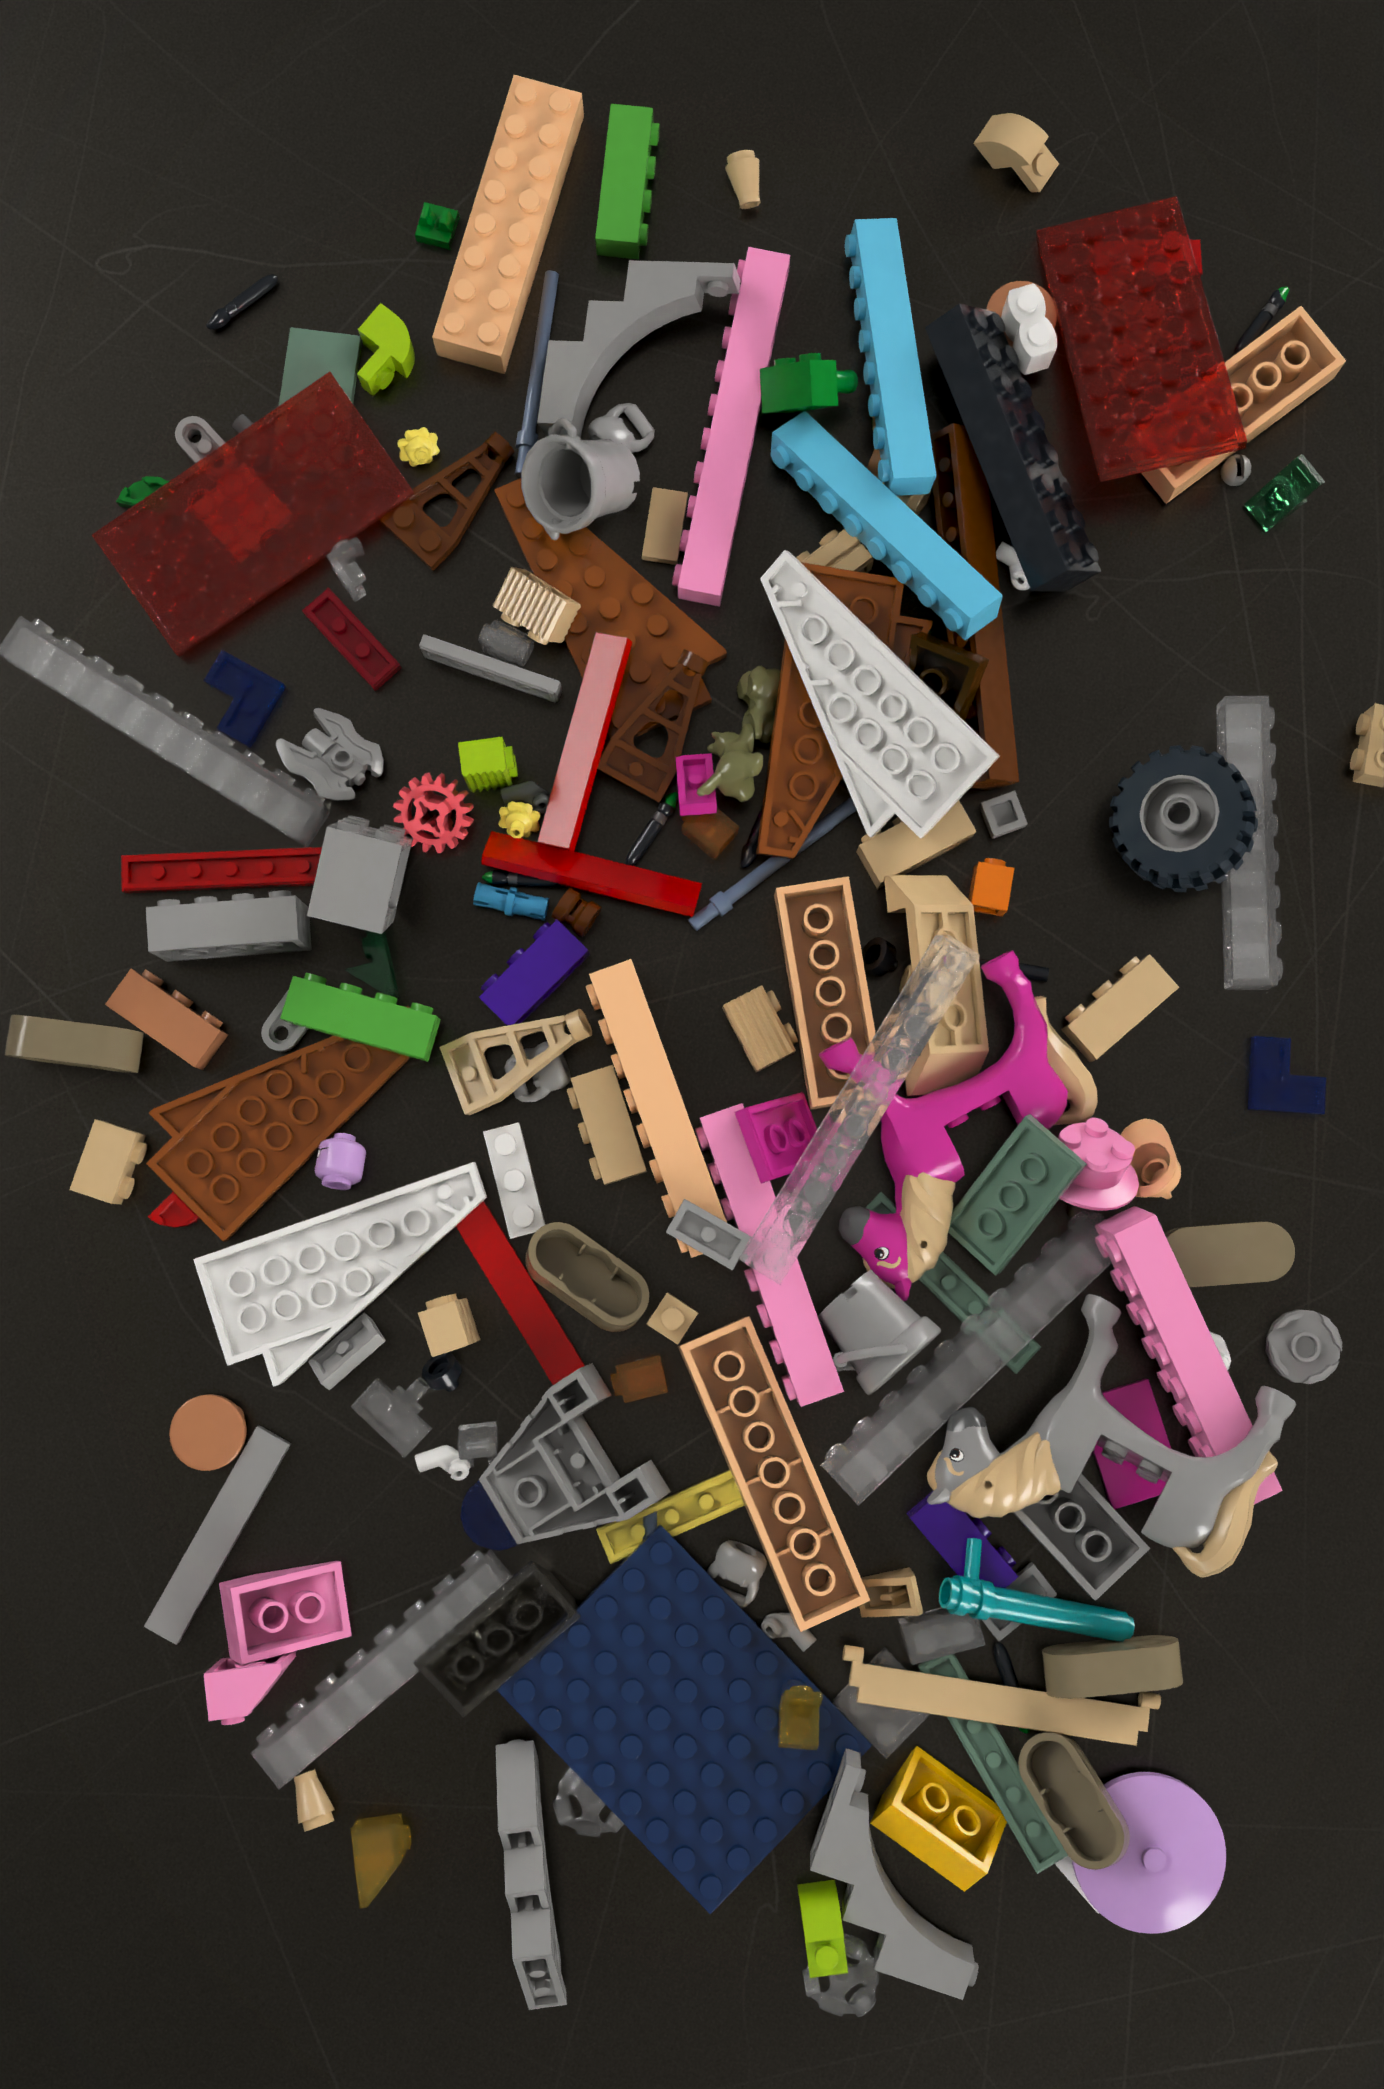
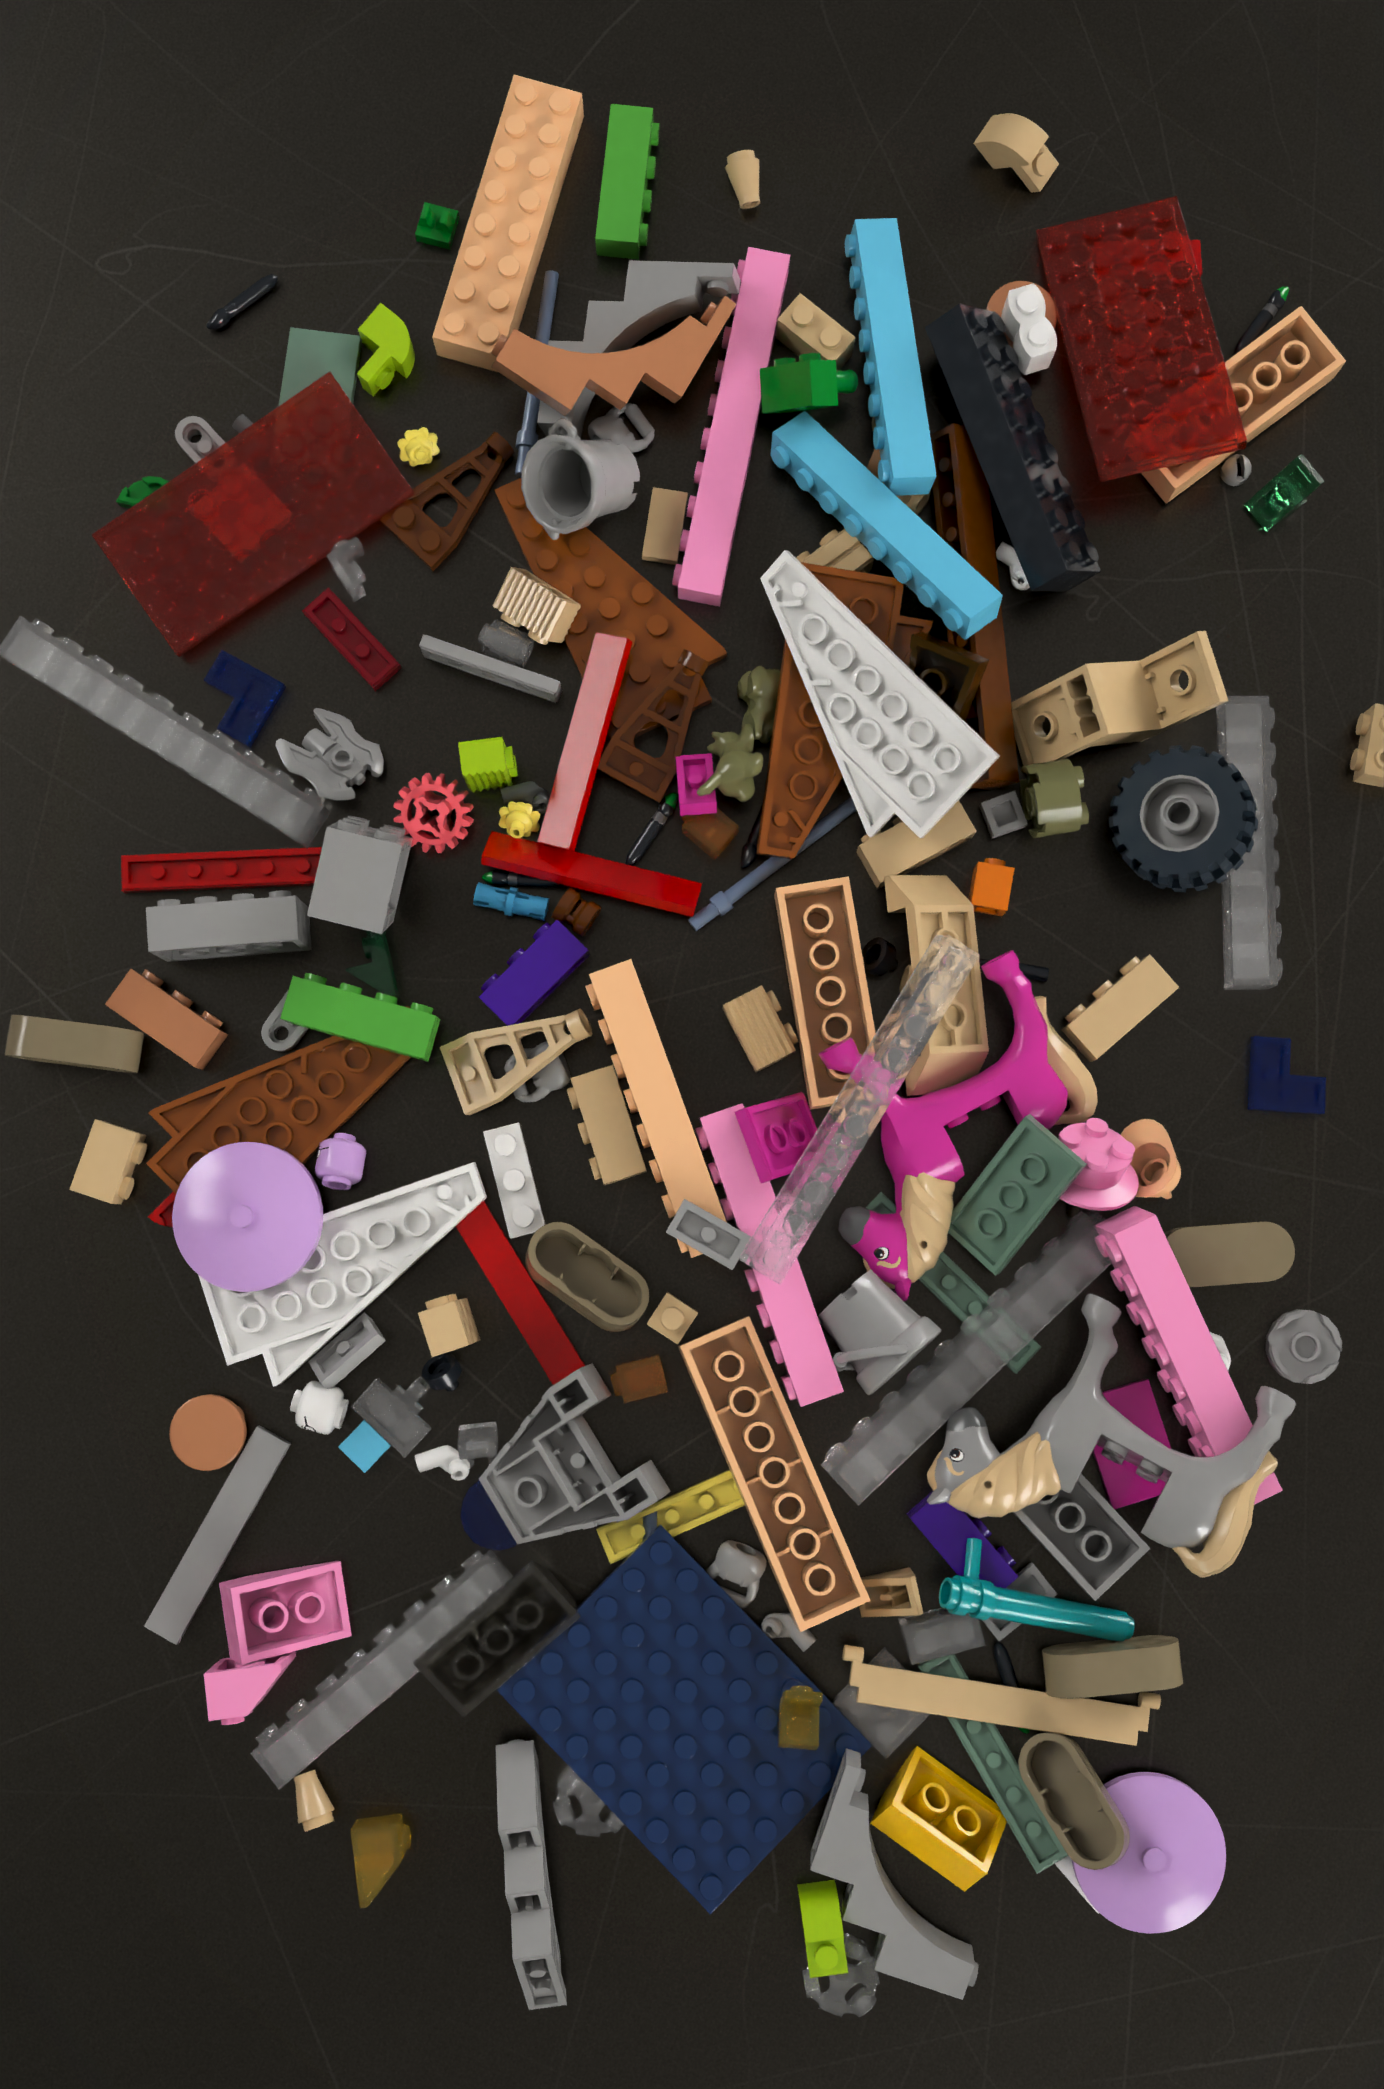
(247, 1216): none -> lavender dish
(319, 1408): none -> white head
(364, 1446): none -> medium azure tile
(662, 364): none -> nougat arch
(810, 330): none -> tan brick
(1053, 797): none -> olive brick
(1118, 701): none -> tan bracket

